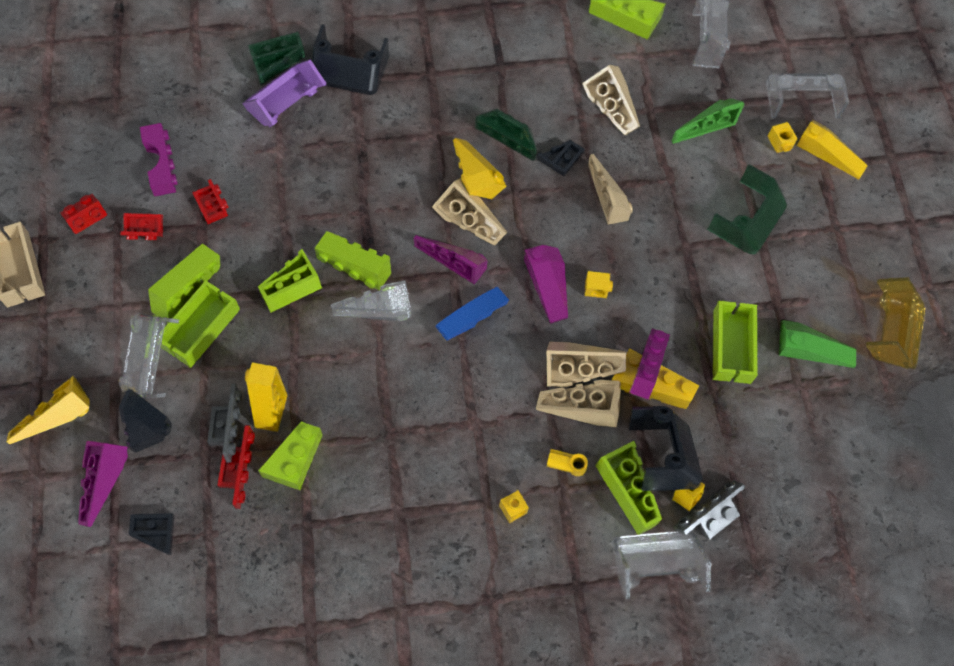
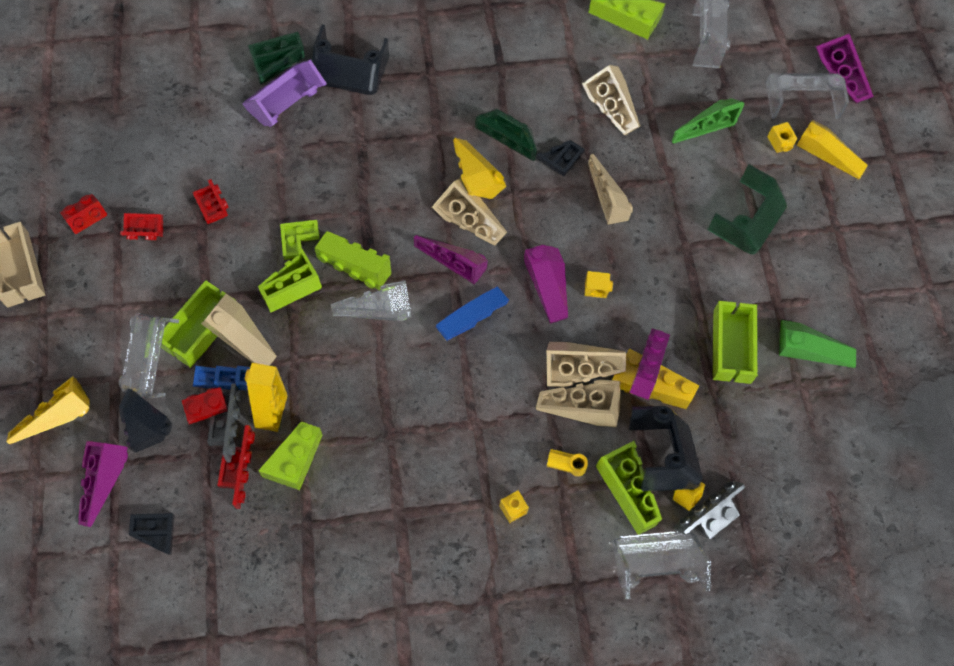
(161, 177): magenta arch -> none
(181, 282): lime wedge -> none
(204, 405): none -> red bracket
(220, 377): none -> blue slope
(237, 329): none -> tan wedge
(294, 233): none -> lime plate
(841, 58): none -> magenta wedge
(902, 324): clear yellow windscreen -> none

